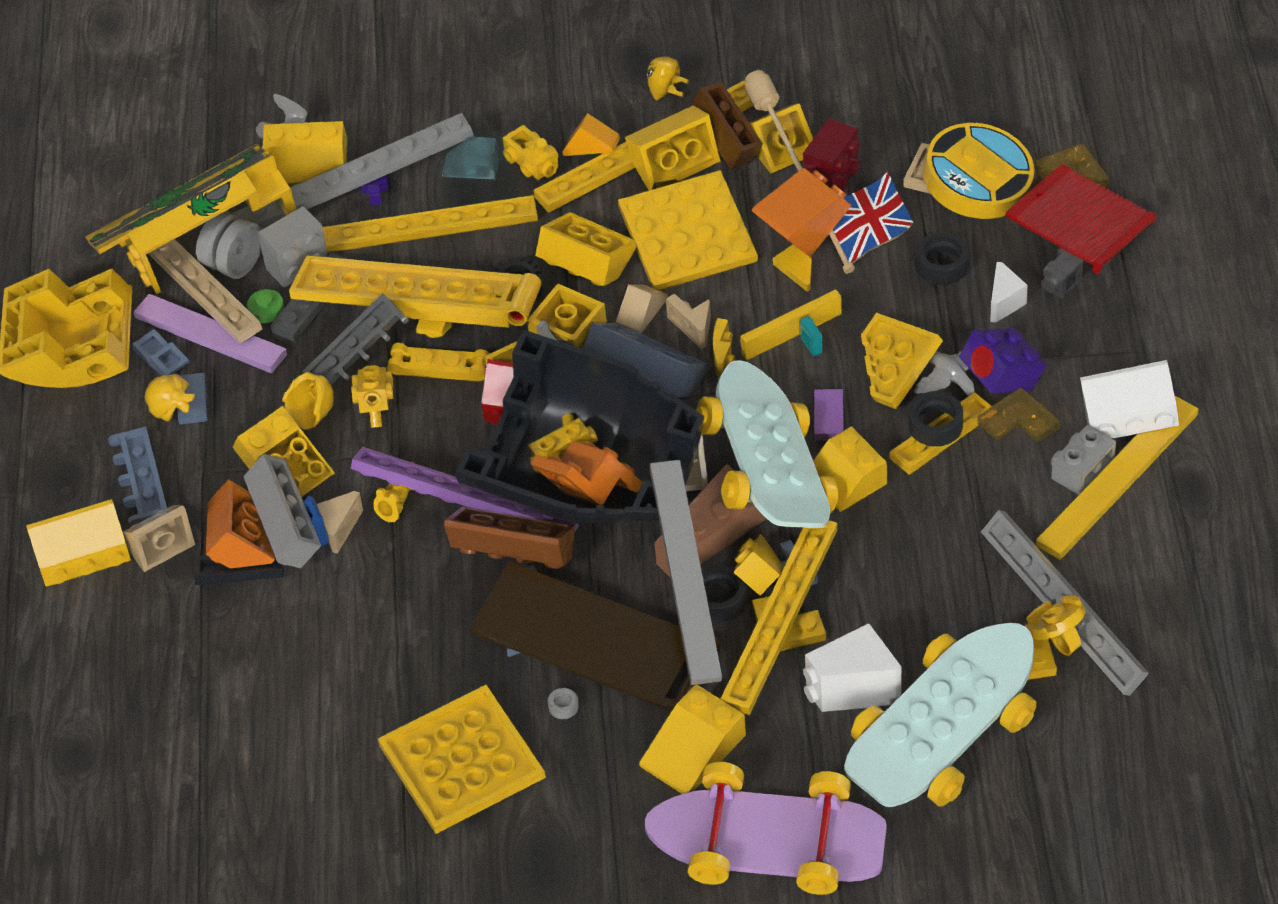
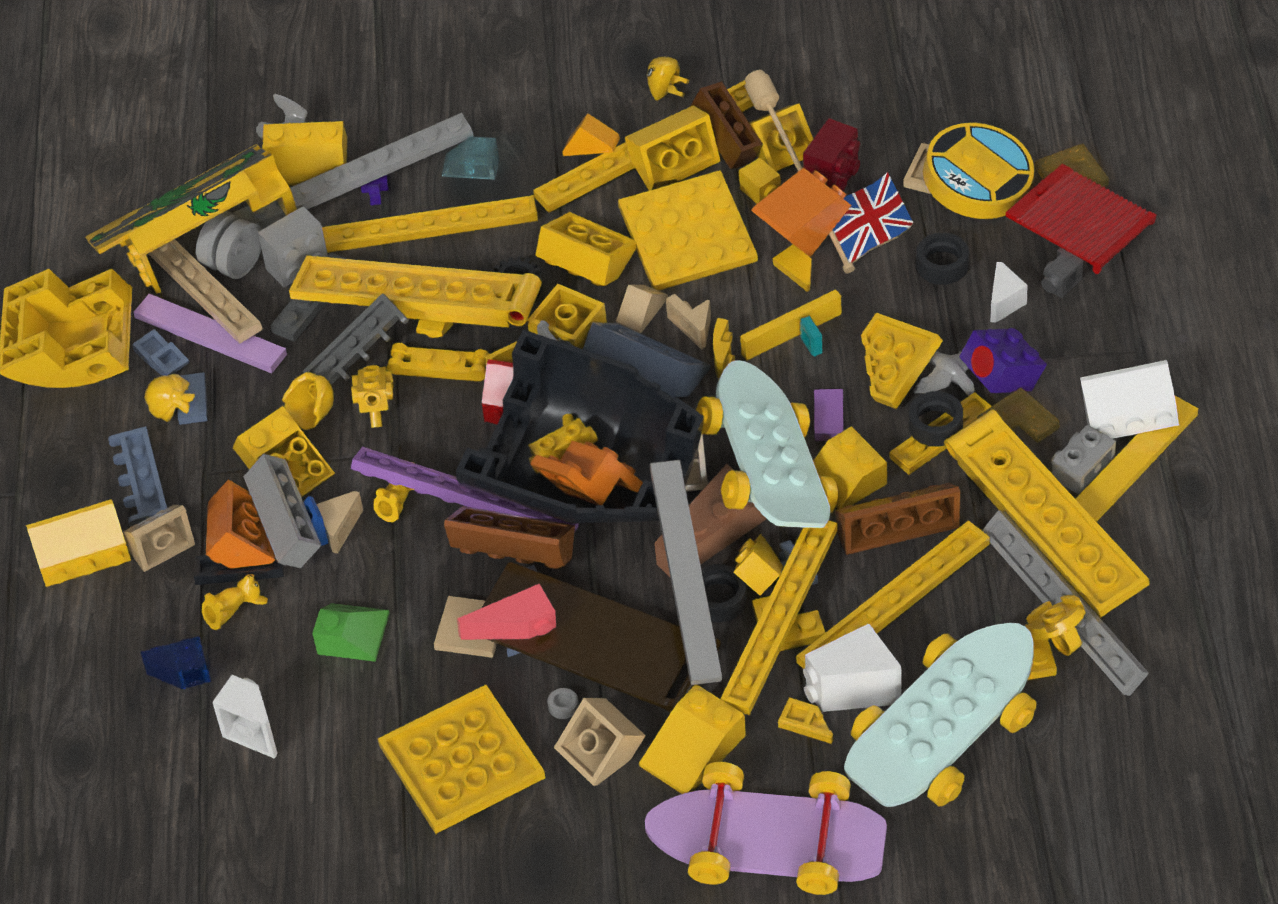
(178, 663): none -> clear blue slope
(221, 607): none -> yellow animal
(244, 716): none -> white slope
(265, 305): bright green wheel -> none
(350, 631): none -> bright green slope
(448, 636): none -> tan tile
(513, 617): none -> coral slope
(531, 153): yellow brick -> none
(598, 740): none -> tan slope
(758, 180): none -> yellow brick
(805, 720): none -> yellow tile
(898, 518): none -> dark orange slope
(909, 585): none -> yellow plate
(1046, 512): none -> yellow hinge

